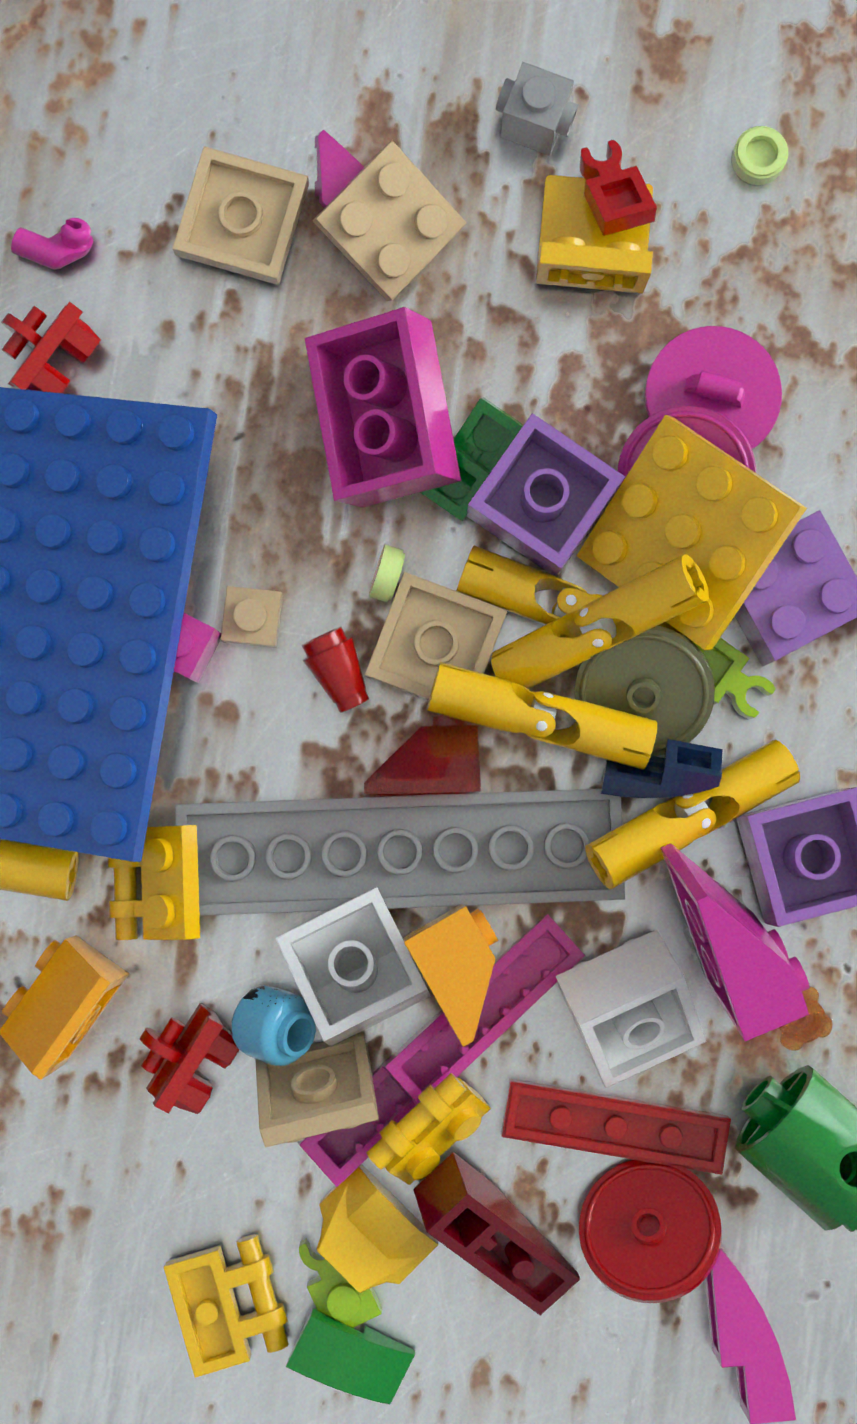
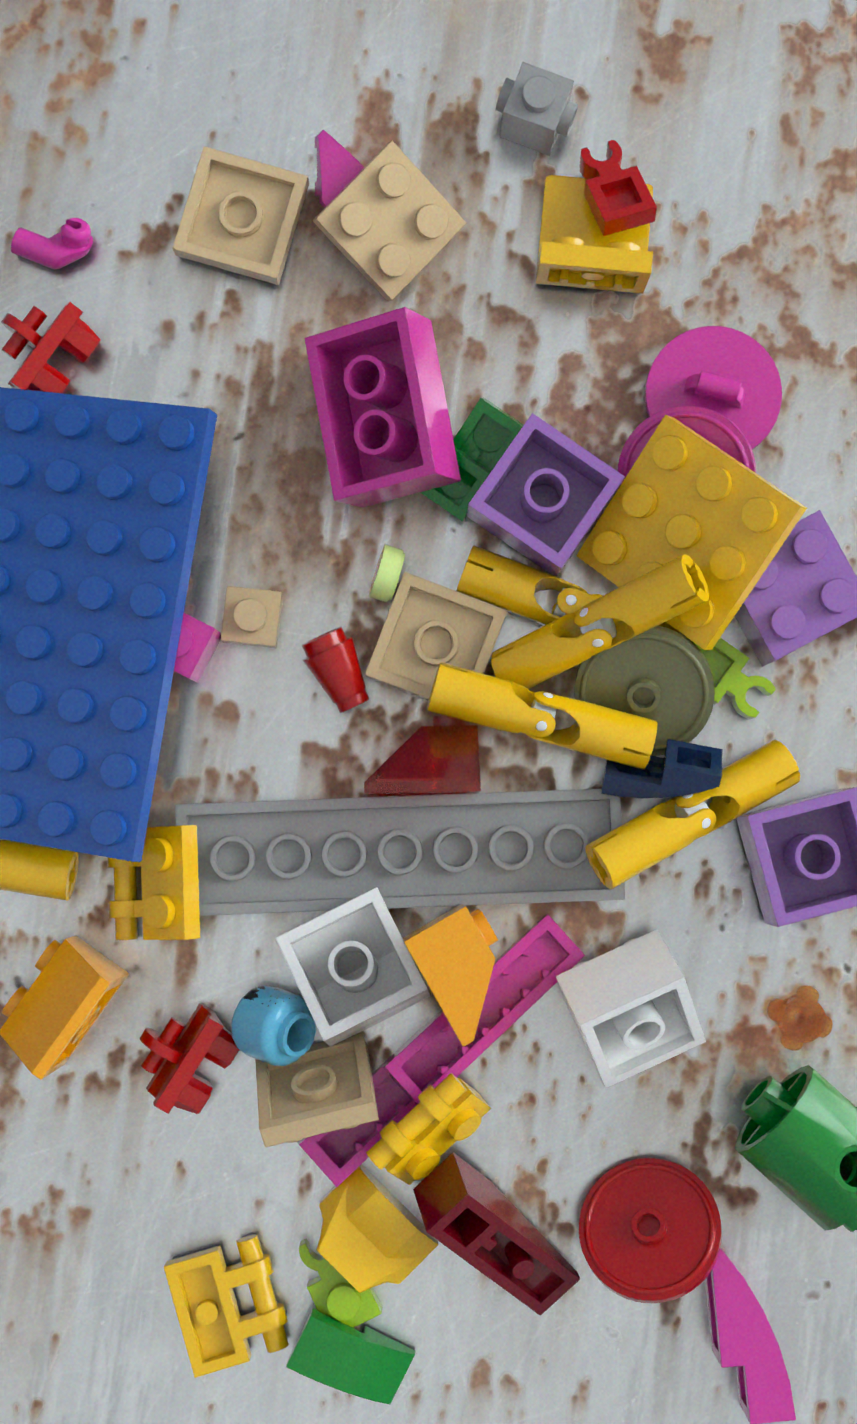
(615, 1126): red tile -> none
(738, 955): dark pink slope -> none
(759, 155): yellowish green tile -> none

